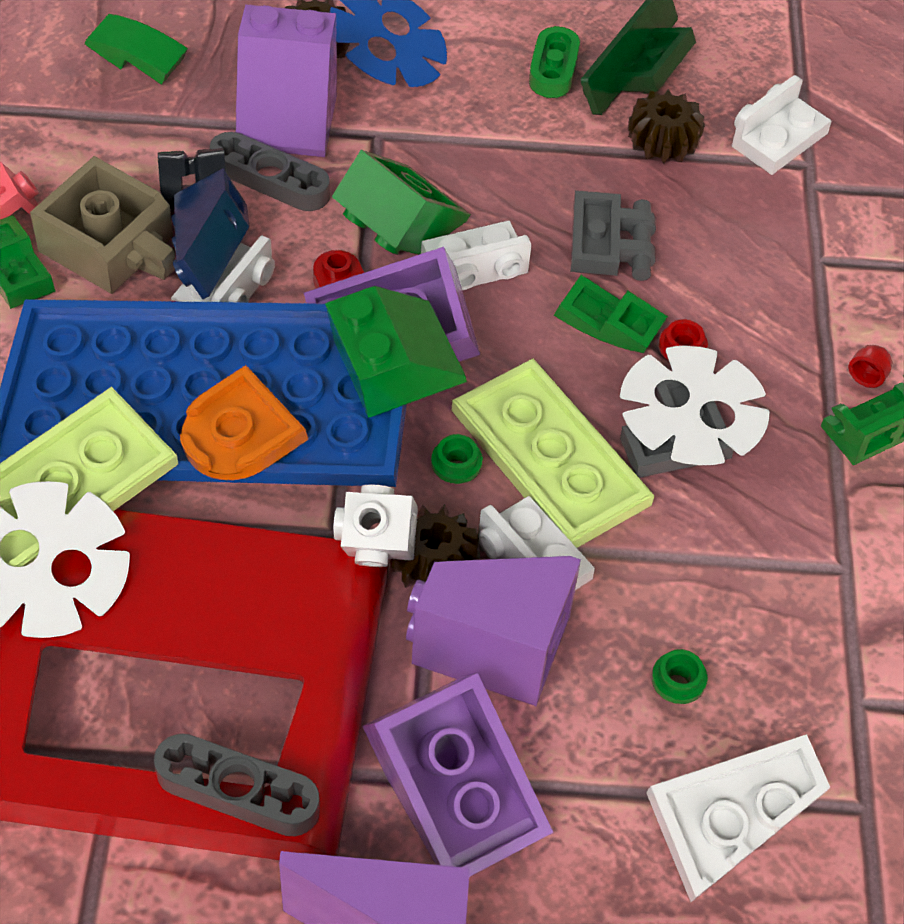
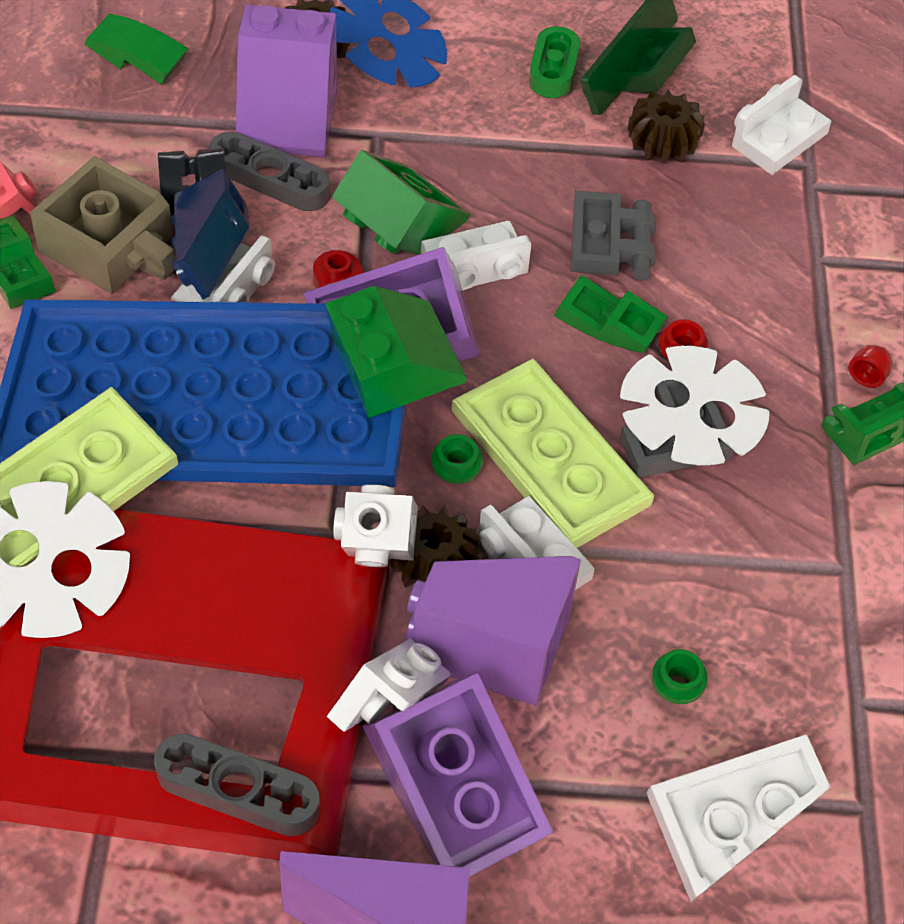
(238, 428): orange tile -> none
(392, 680): none -> white bracket

